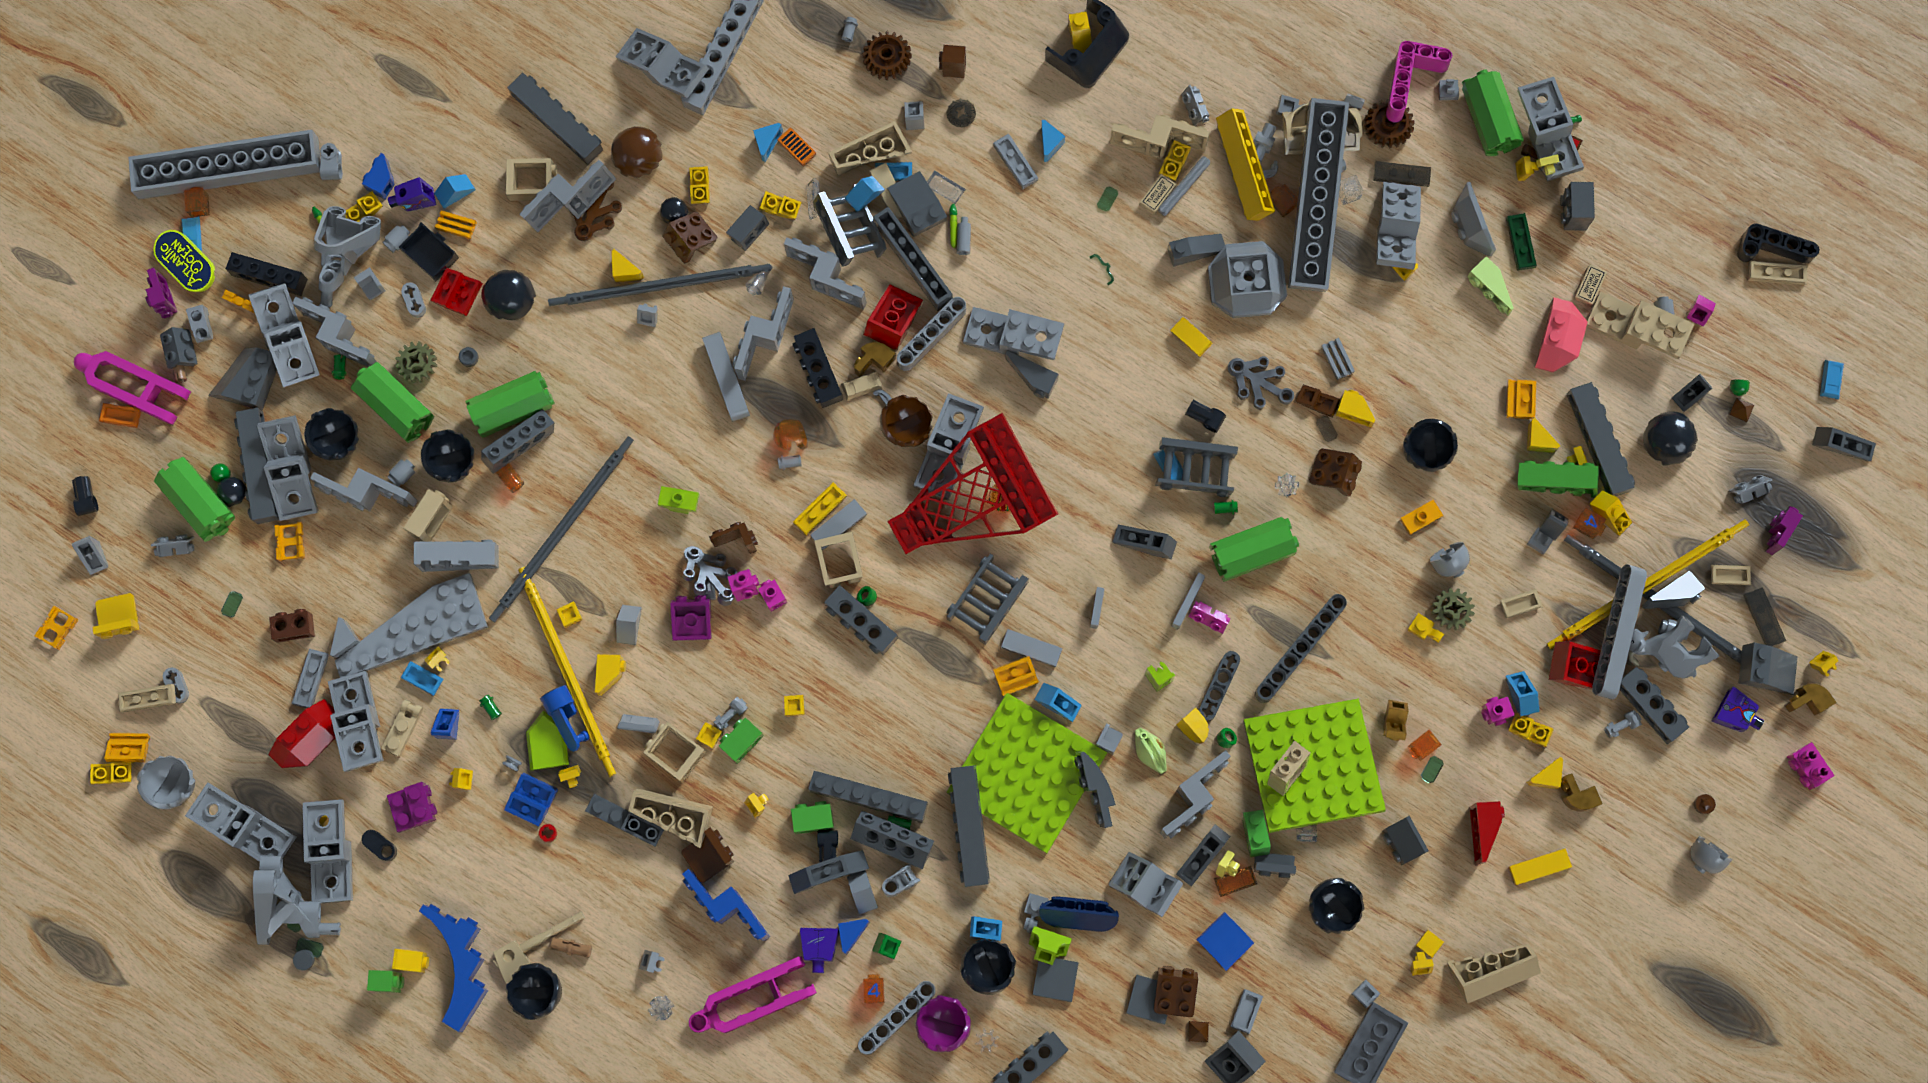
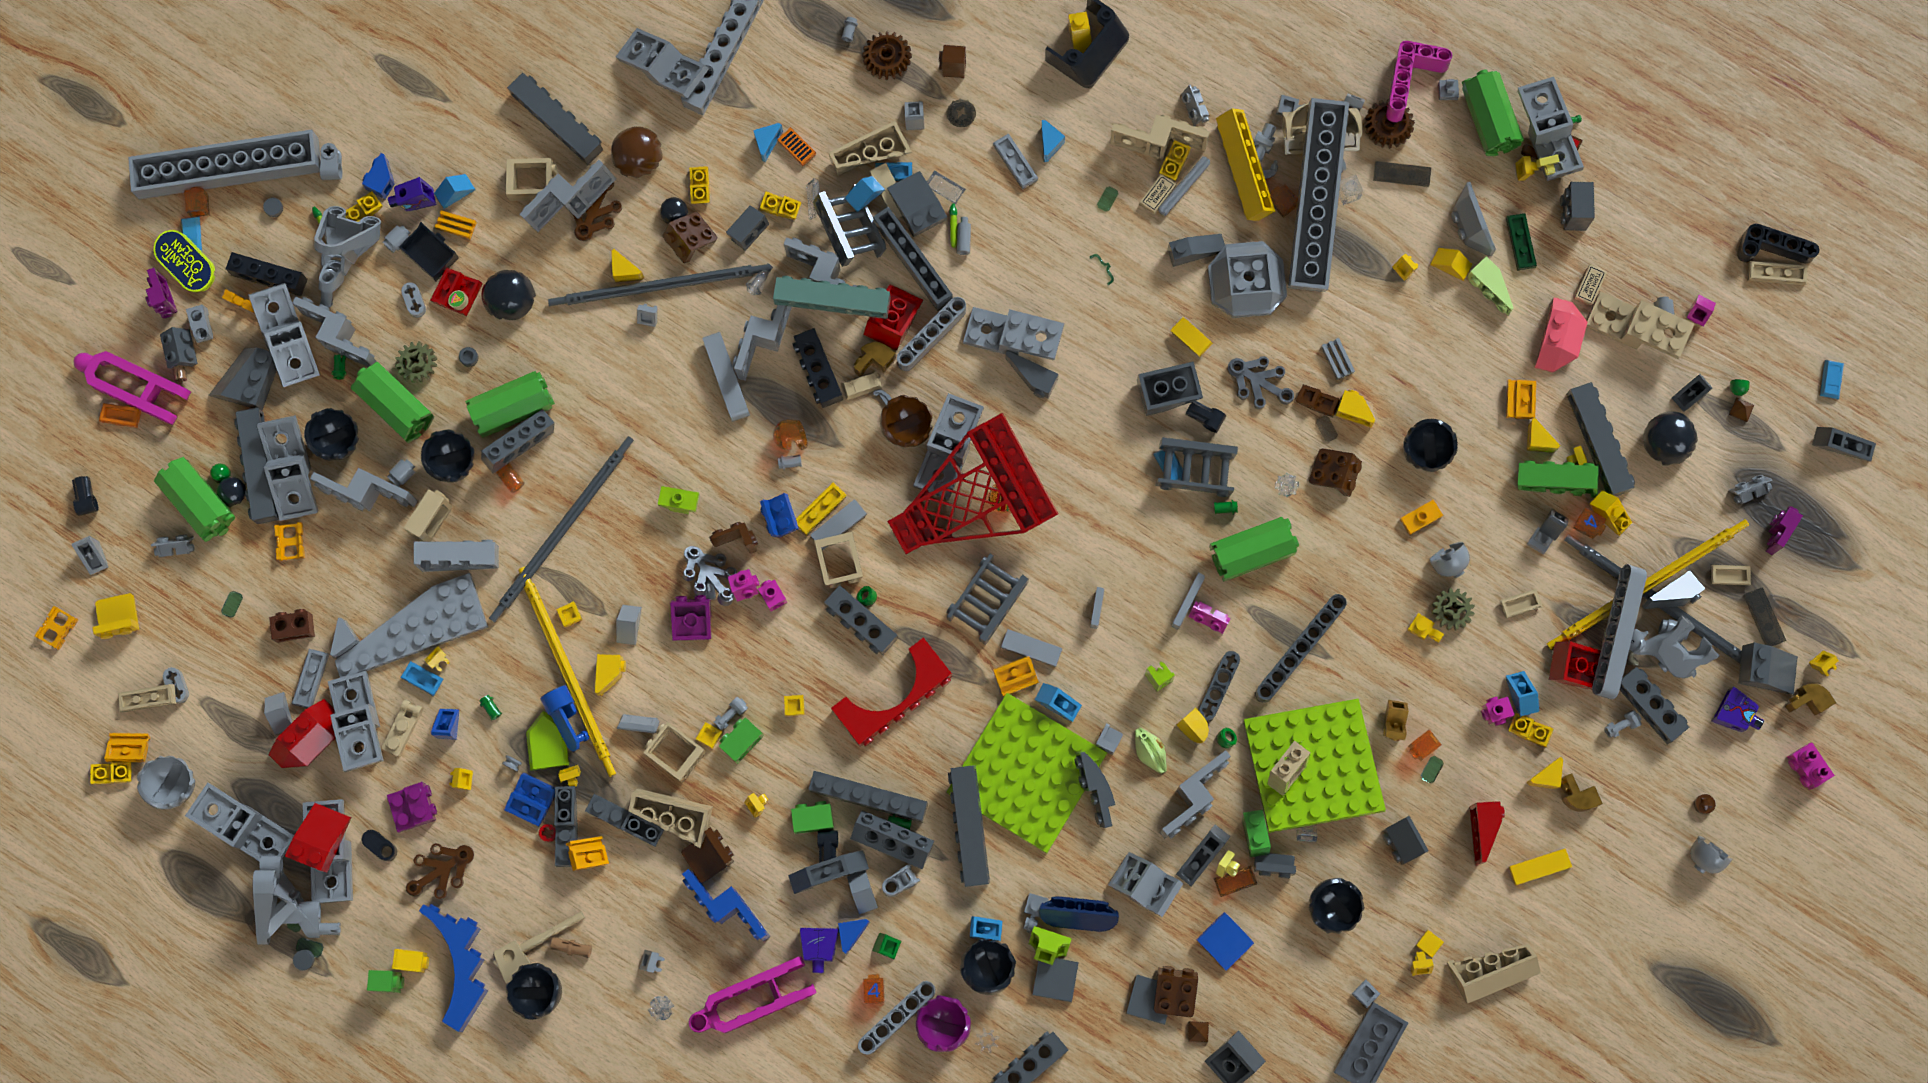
(273, 207): none -> dark grey tile
(277, 712): none -> light grey slope
(318, 837): none -> red slope
(369, 283): light grey panel -> none
(442, 869): none -> reddish brown plant
(458, 300): none -> tile
(565, 823): none -> dark grey slope
(587, 853): none -> light orange plate
(779, 515): none -> blue bracket
(831, 297): none -> sand green brick
(866, 724): none -> red arch
(1145, 541): dark grey slope -> none
(1169, 388): none -> dark grey slope
(1246, 1011): light grey tile -> none
(1398, 225): light grey bracket -> none
(1452, 262): none -> yellow slope

